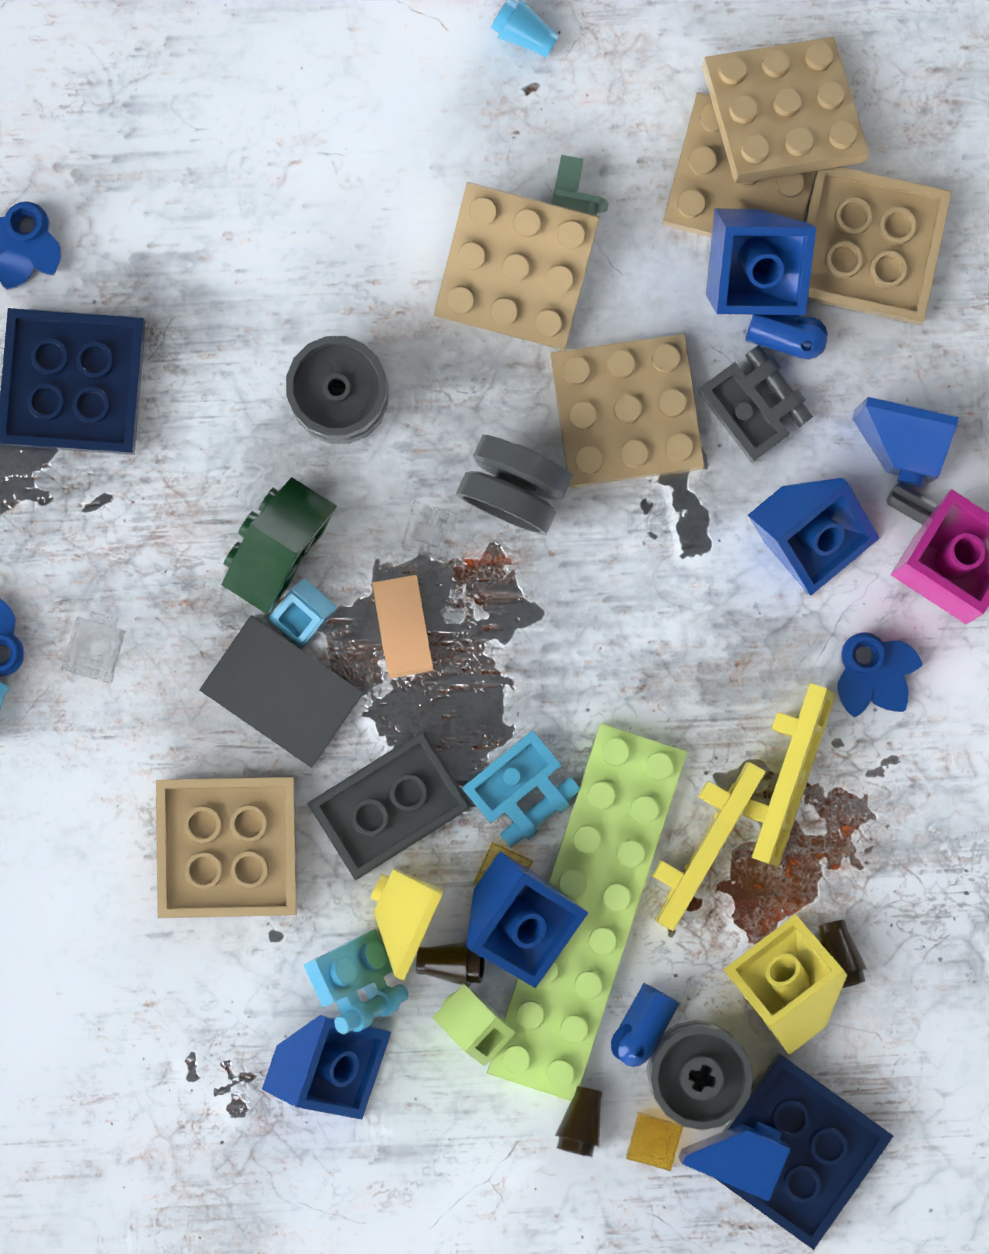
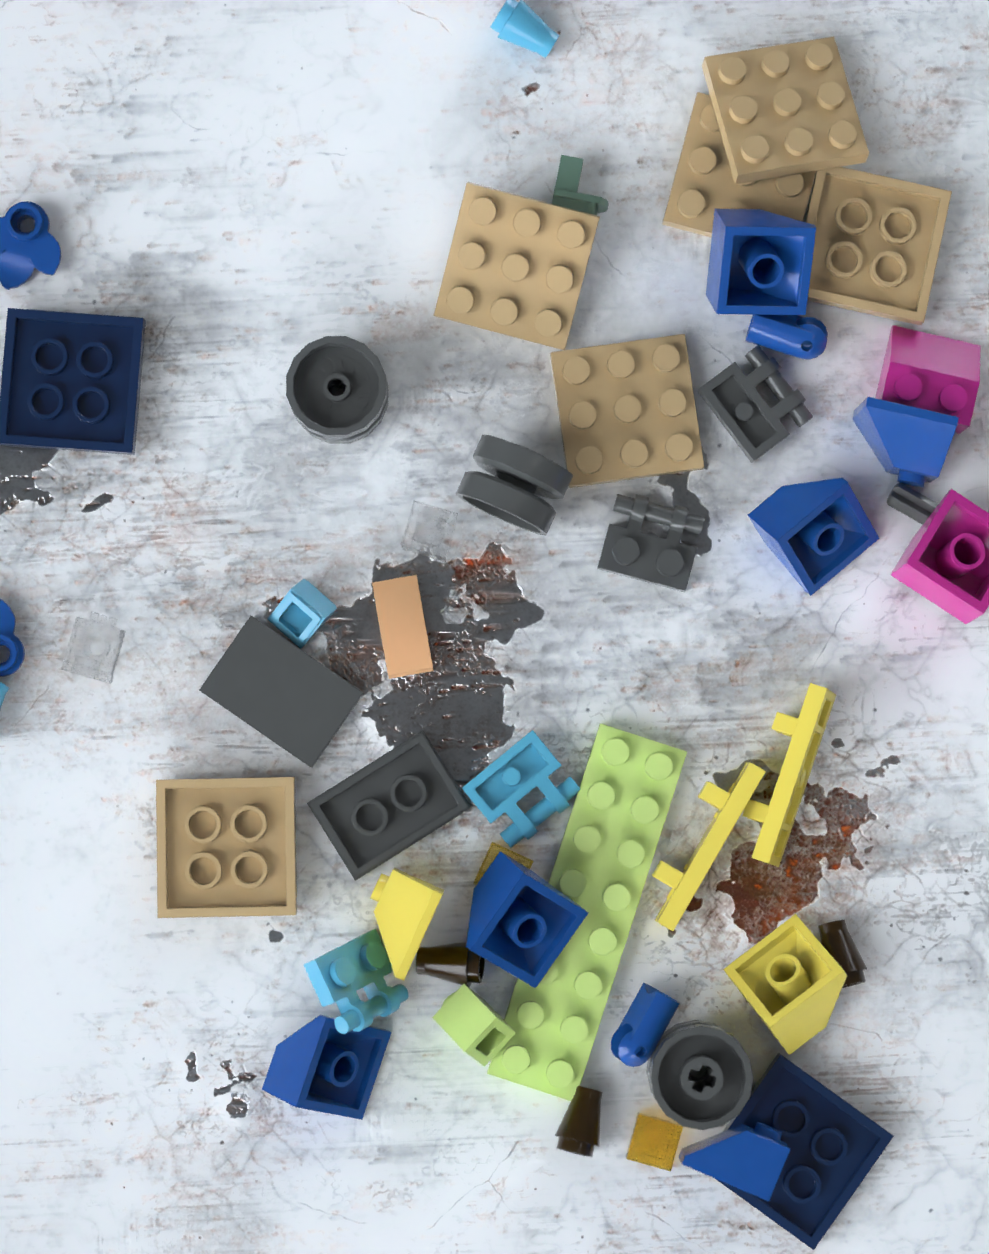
(276, 543): dark green brick -> none
(647, 556): none -> dark grey plate
(880, 679): blue plate -> none
(931, 374): none -> dark pink slope

